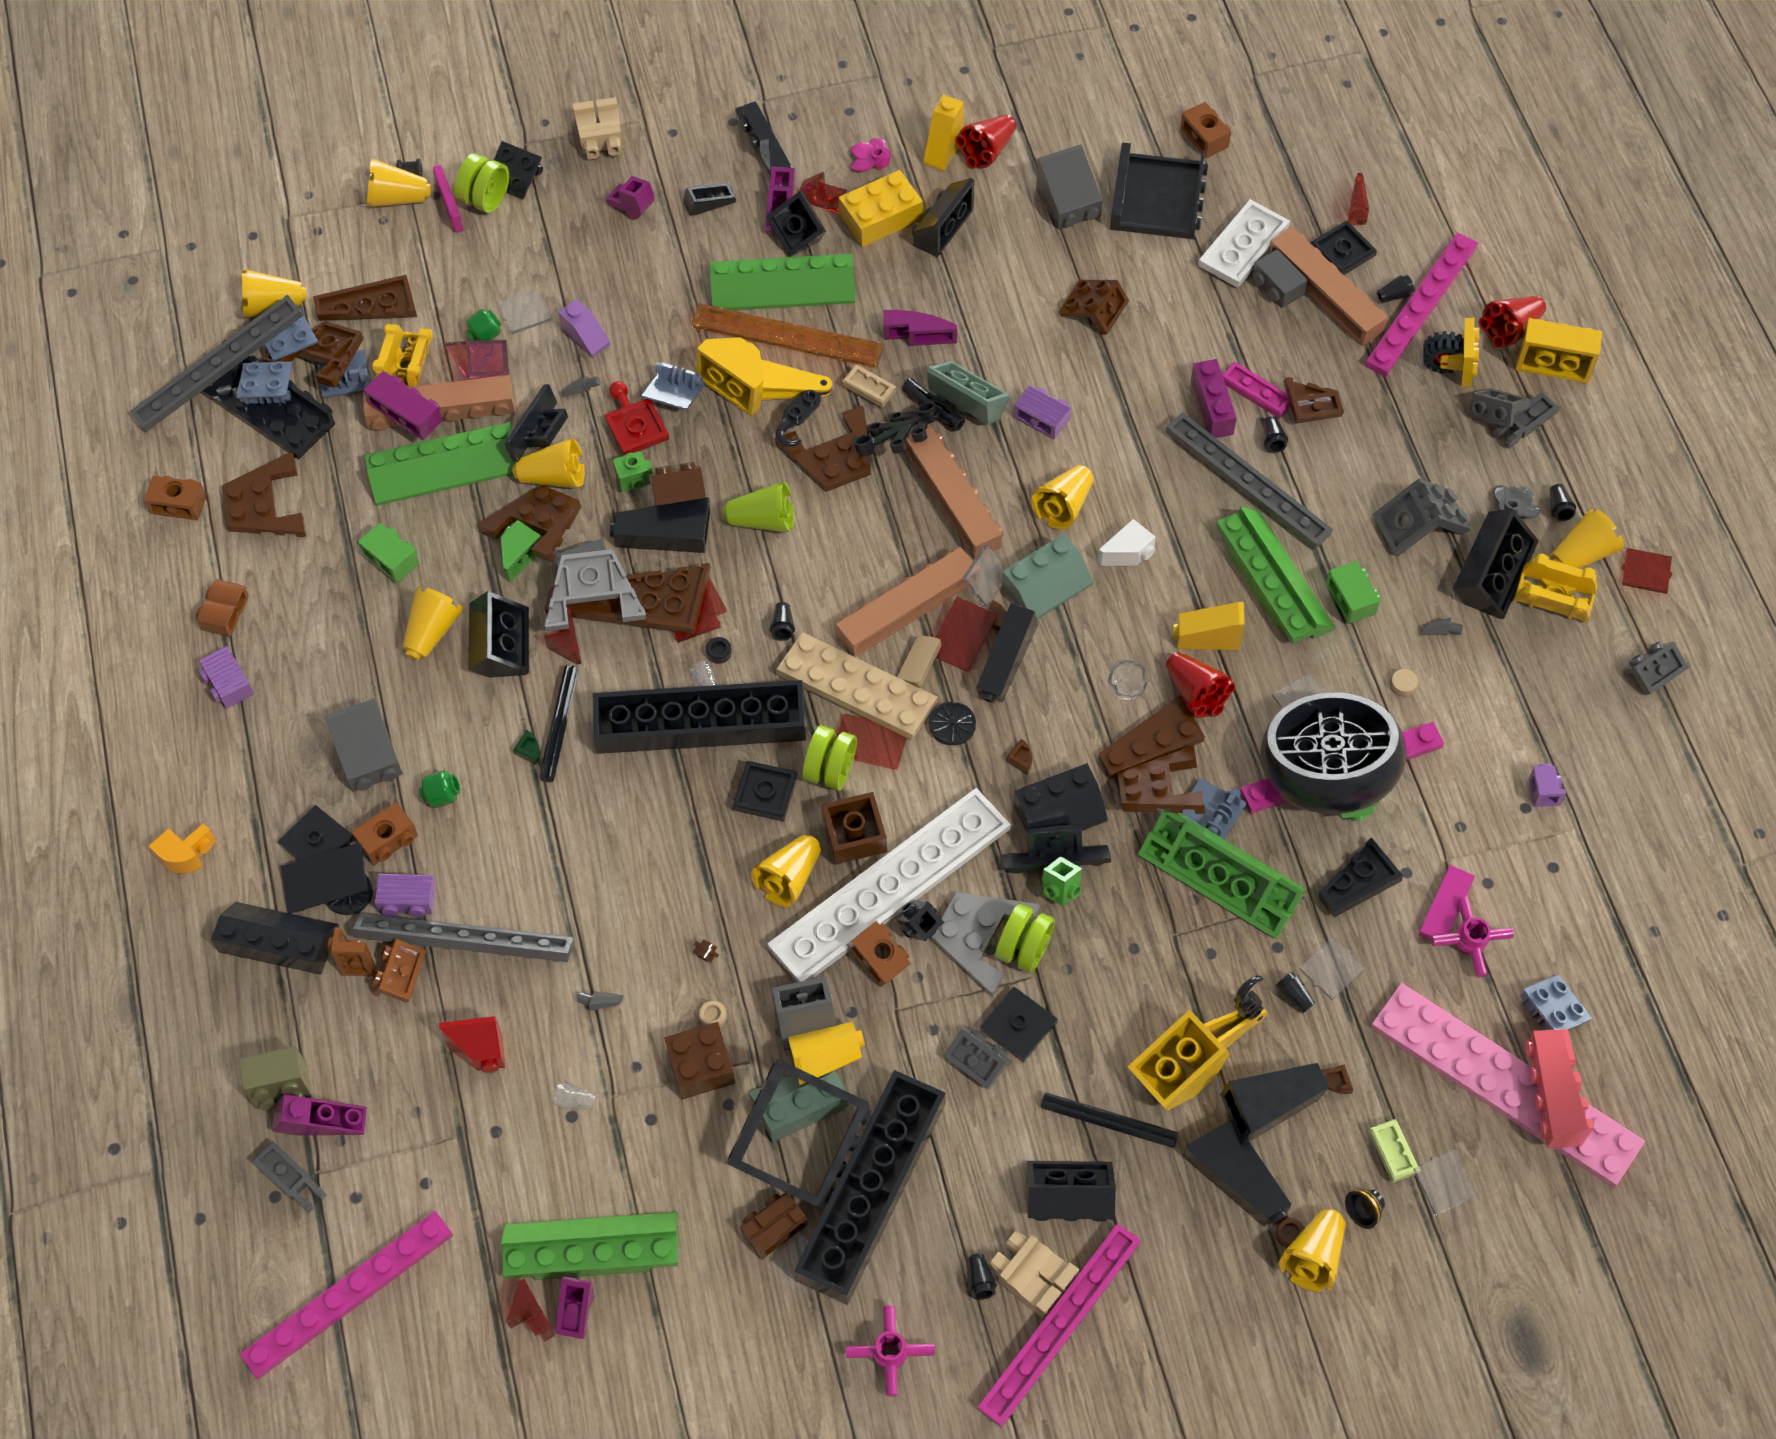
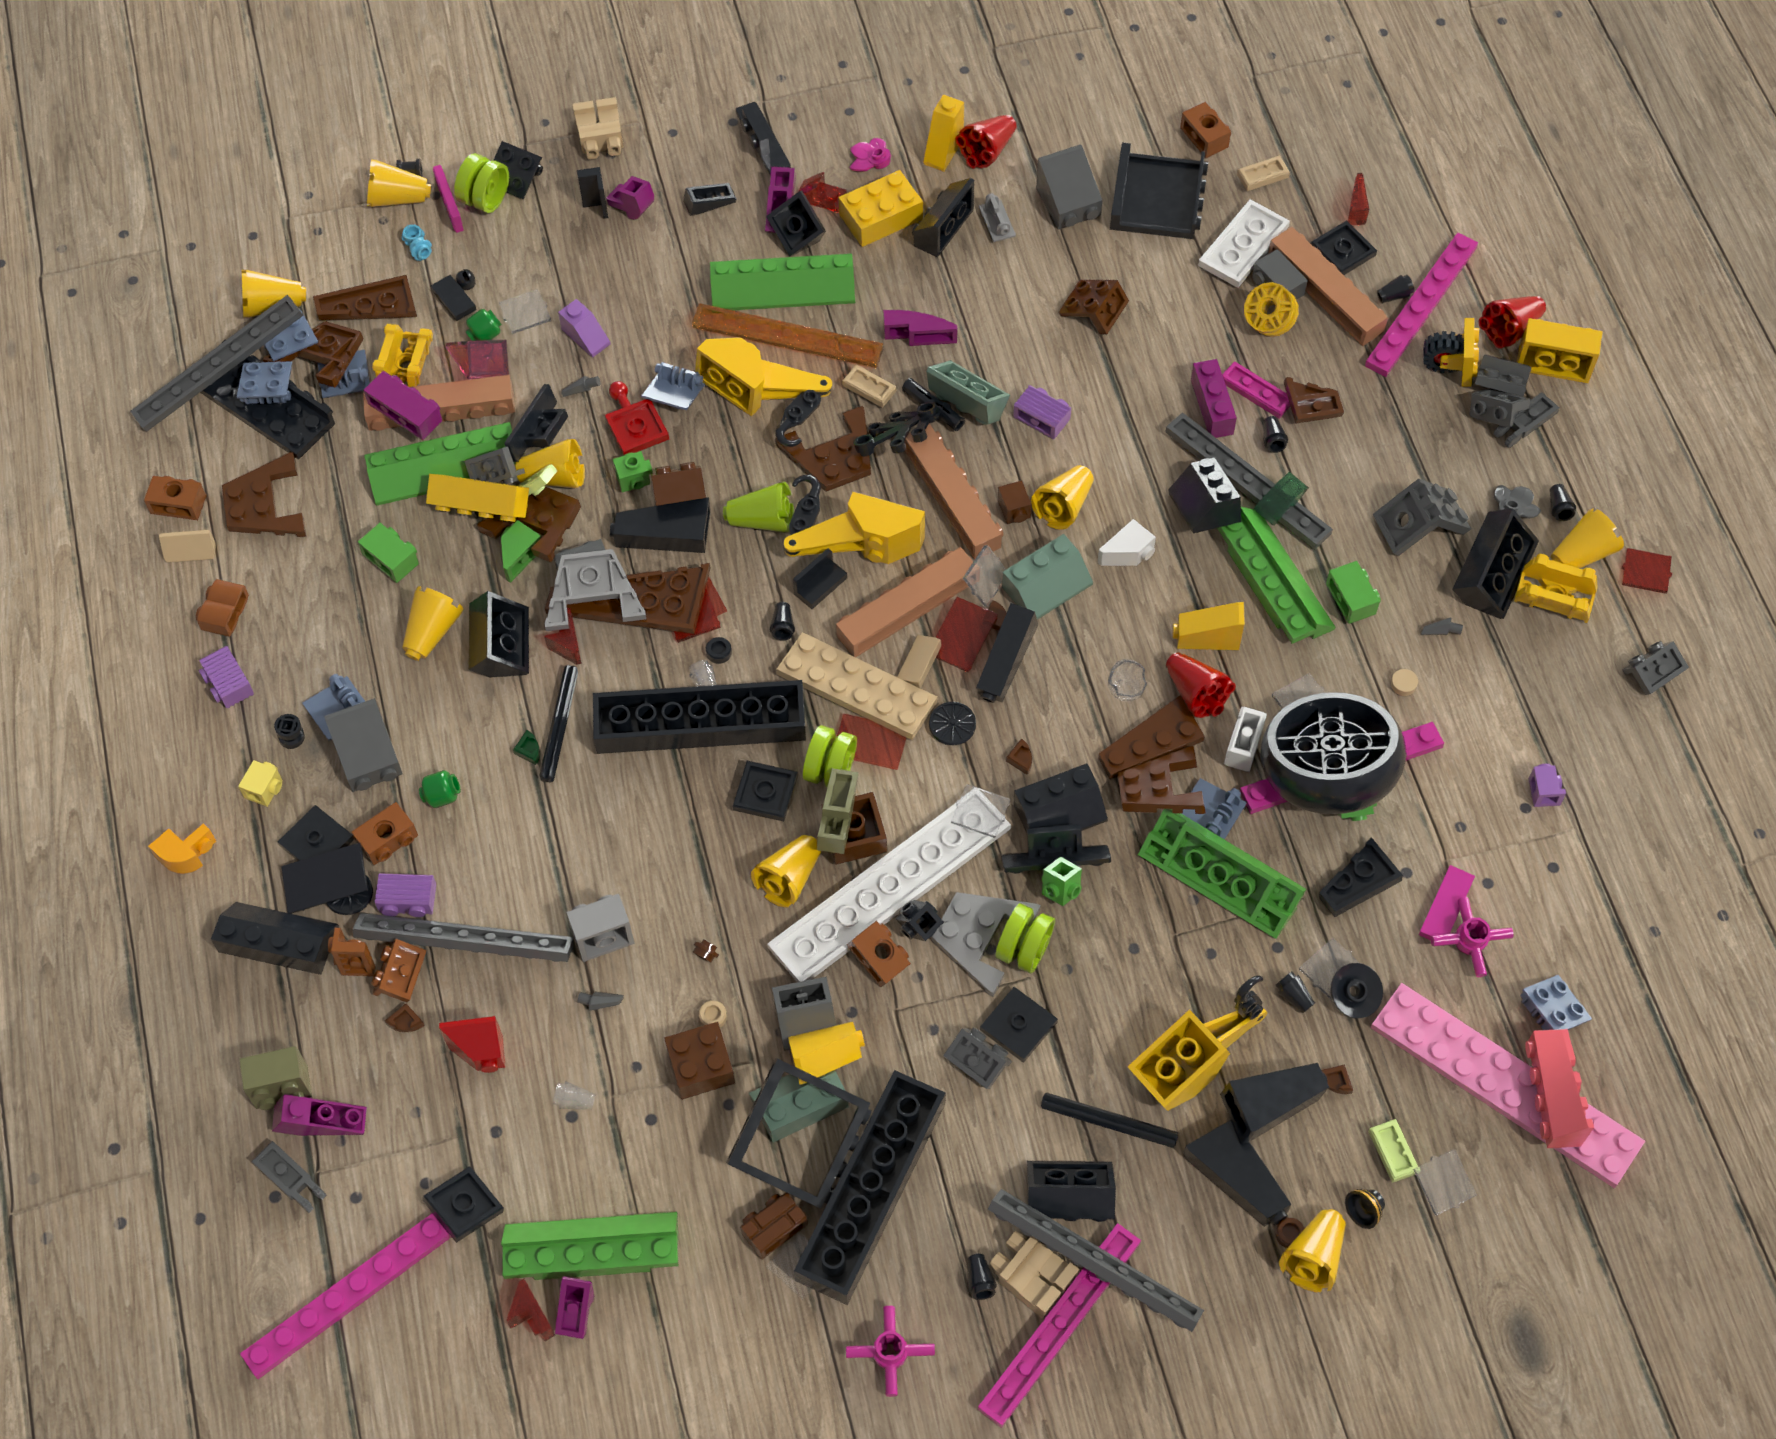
(187, 546): none -> tan slope
(261, 783): none -> light yellow brick
(289, 731): none -> black wheel
(336, 697): none -> sand blue hinge
(404, 1020): none -> reddish brown tile
(412, 232): none -> medium azure plate
(420, 249): none -> medium azure plate
(453, 297): none -> black tile
(463, 1204): none -> black plate
(465, 285): none -> black hinge
(478, 496): none -> yellow brick
(493, 467): none -> dark grey bracket
(537, 482): none -> yellowish green plate
(592, 188): none -> black panel
(600, 927): none -> light grey brick
(818, 579): none -> black panel
(837, 811): none -> olive slope
(870, 525): none -> yellow slope
(980, 811): none -> clear piece
(996, 218): none -> light grey hinge
(1014, 502): none -> reddish brown brick
(1096, 1260): none -> dark grey plate
(1206, 496): none -> black slope
(1245, 739): none -> white brick
(1261, 299): none -> yellow wheel
(1263, 173): none -> tan plate
(1280, 498): none -> clear green slope
(1367, 986): none -> black dish
(1503, 375): none -> dark grey bracket

